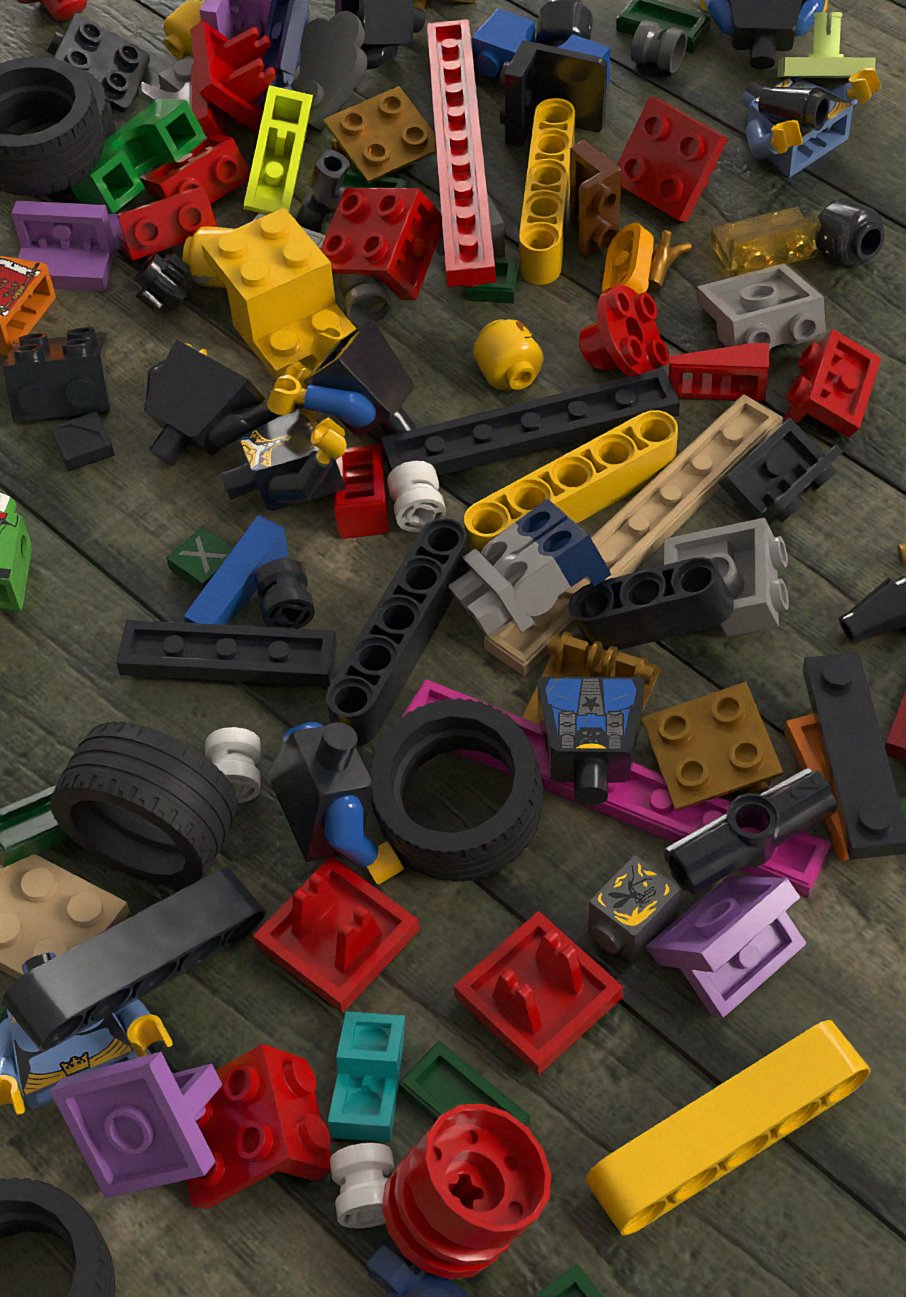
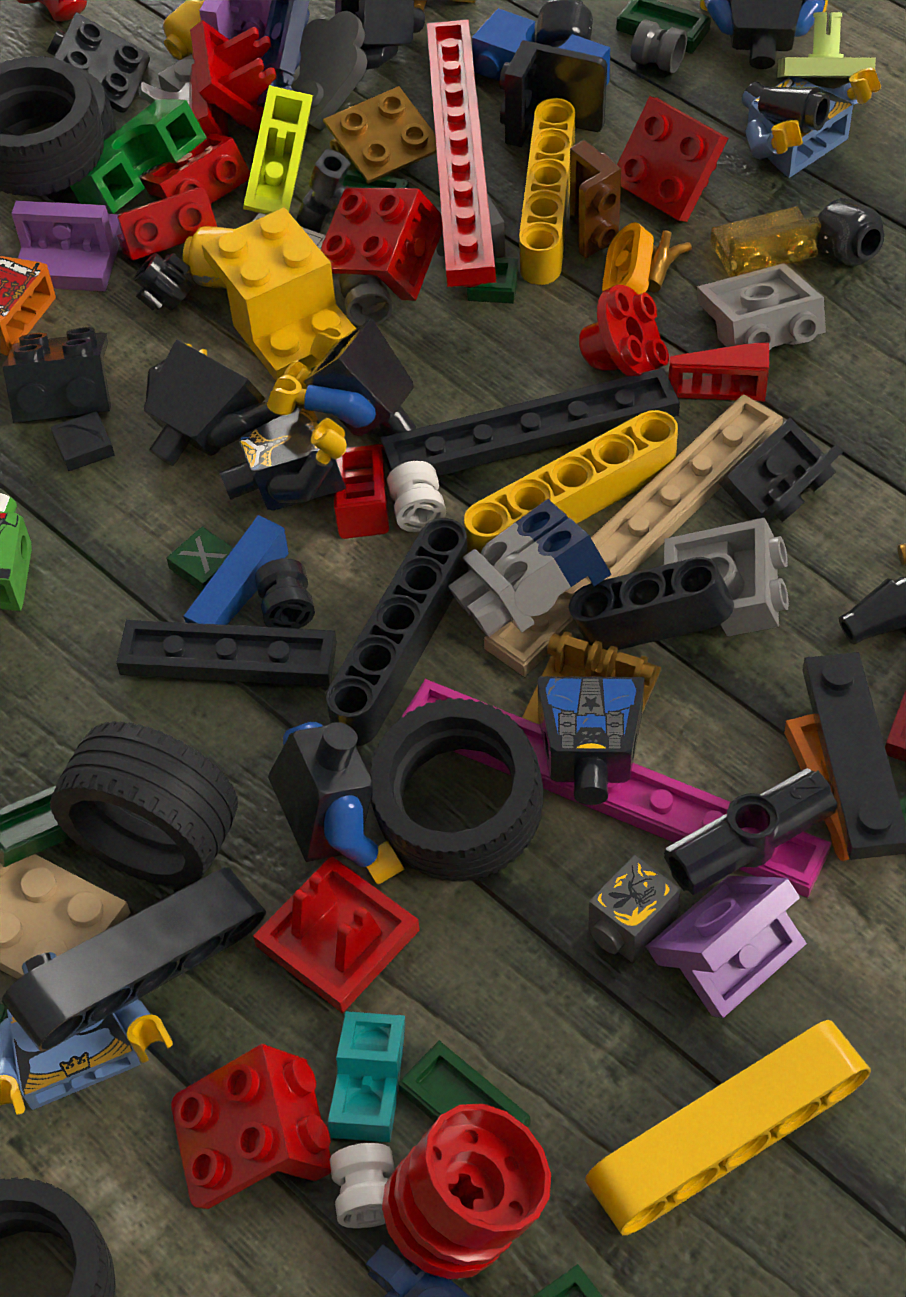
(139, 1122): medium lavender bracket -> none
(235, 754): white wheel -> none
(506, 353): yellow head -> none
(538, 992): red plate -> none
(713, 747): pearl gold hinge -> none
(833, 383): red bracket -> none

